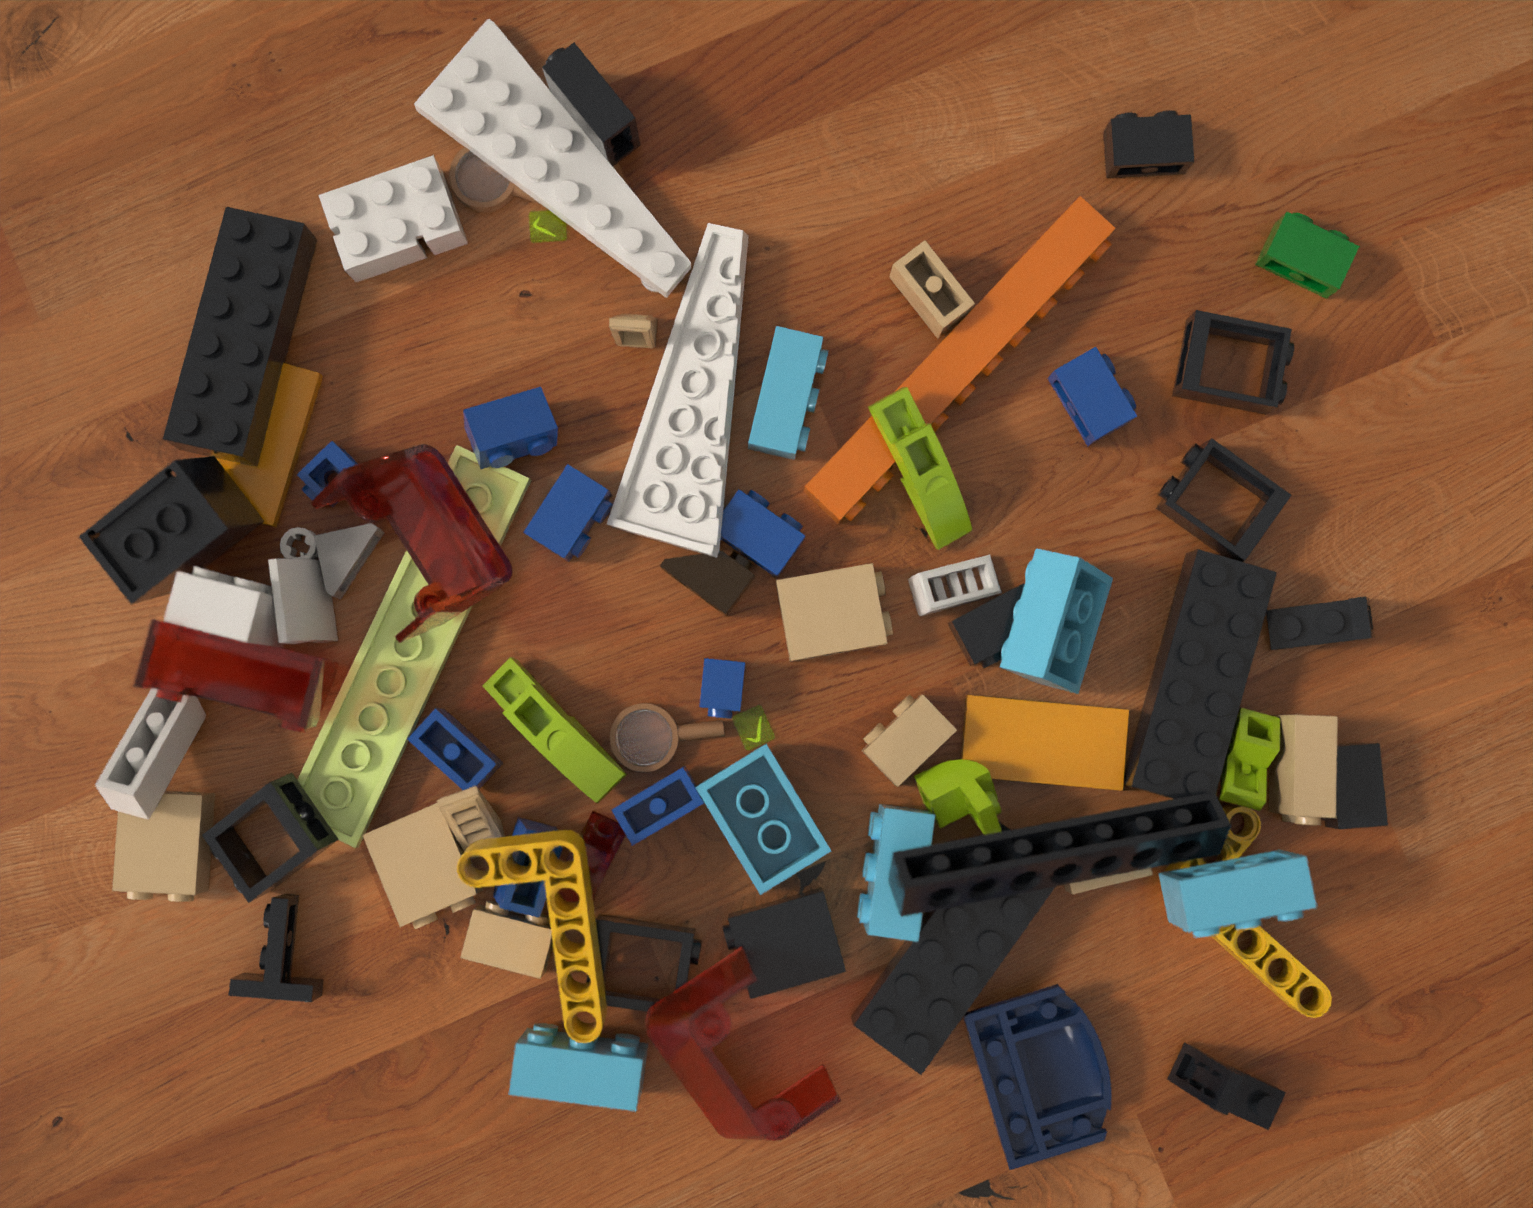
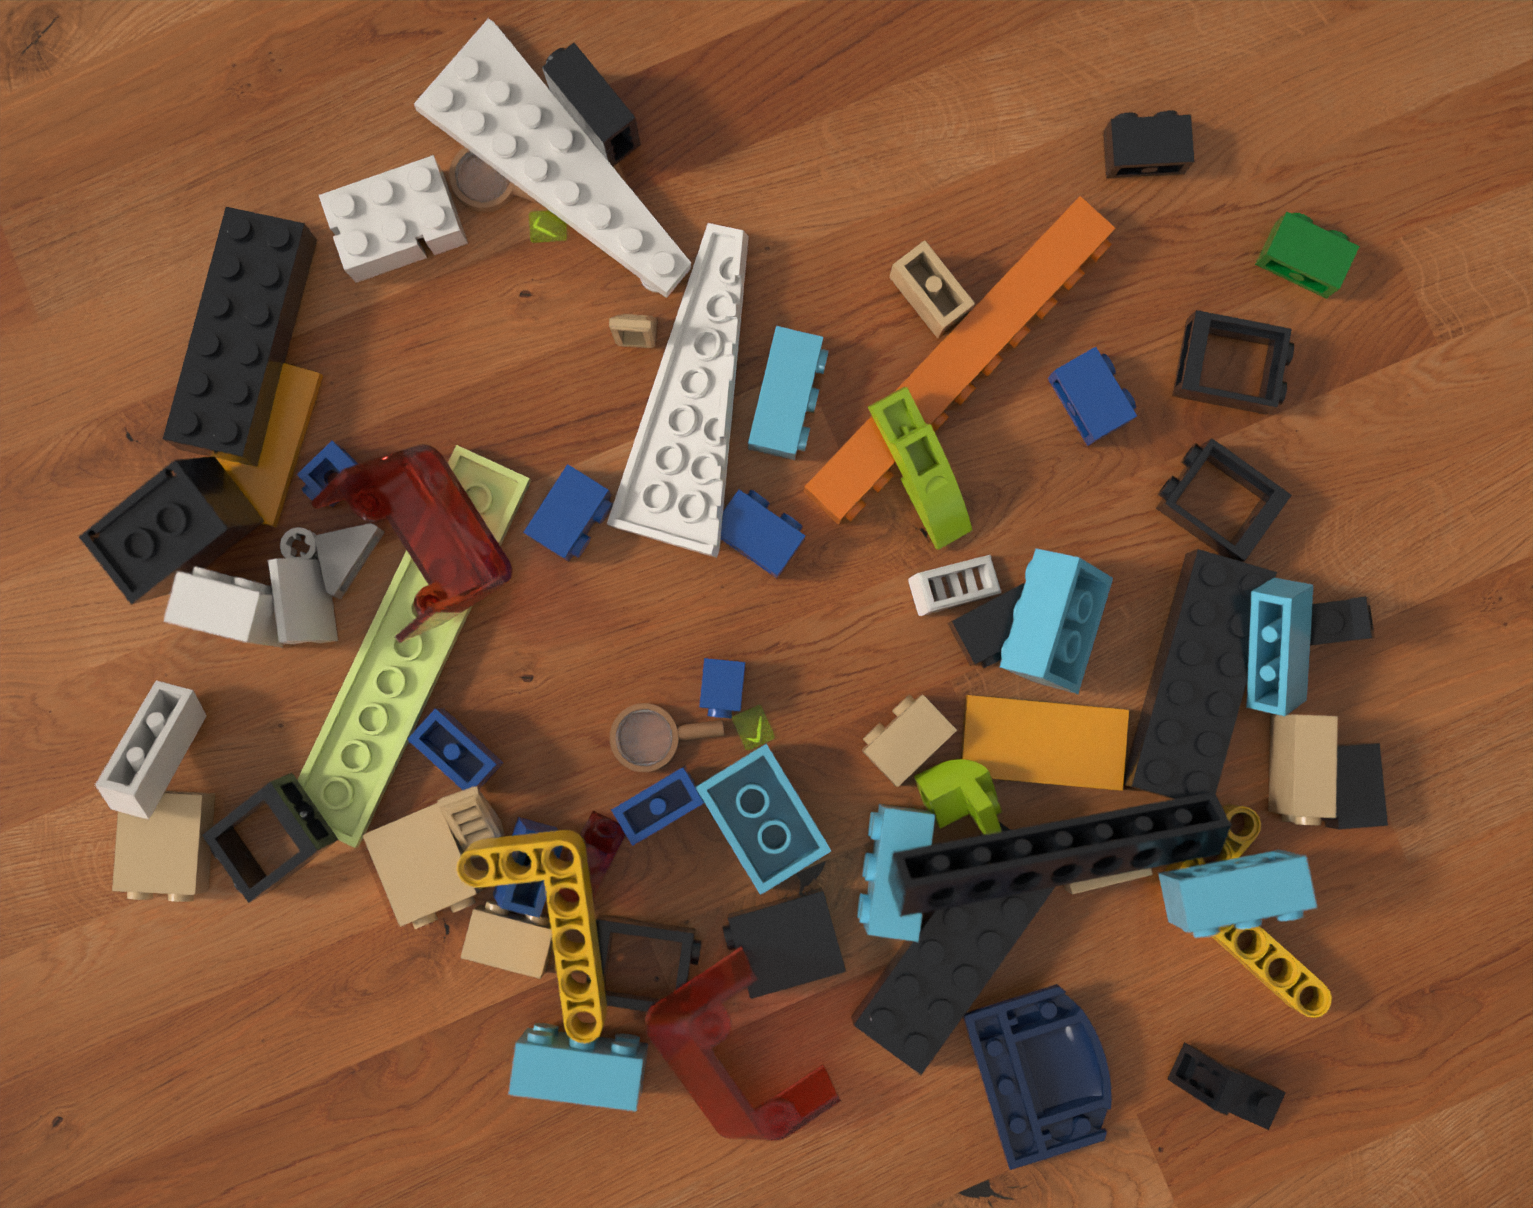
(235, 673): clear red windscreen -> none
(277, 959): black bracket -> none
(511, 428): blue brick -> none
(552, 731): lime slope -> none
(713, 579): dark brown slope -> none
(833, 612): tan brick -> none
(1249, 754): lime brick -> none
(1279, 646): none -> medium azure brick

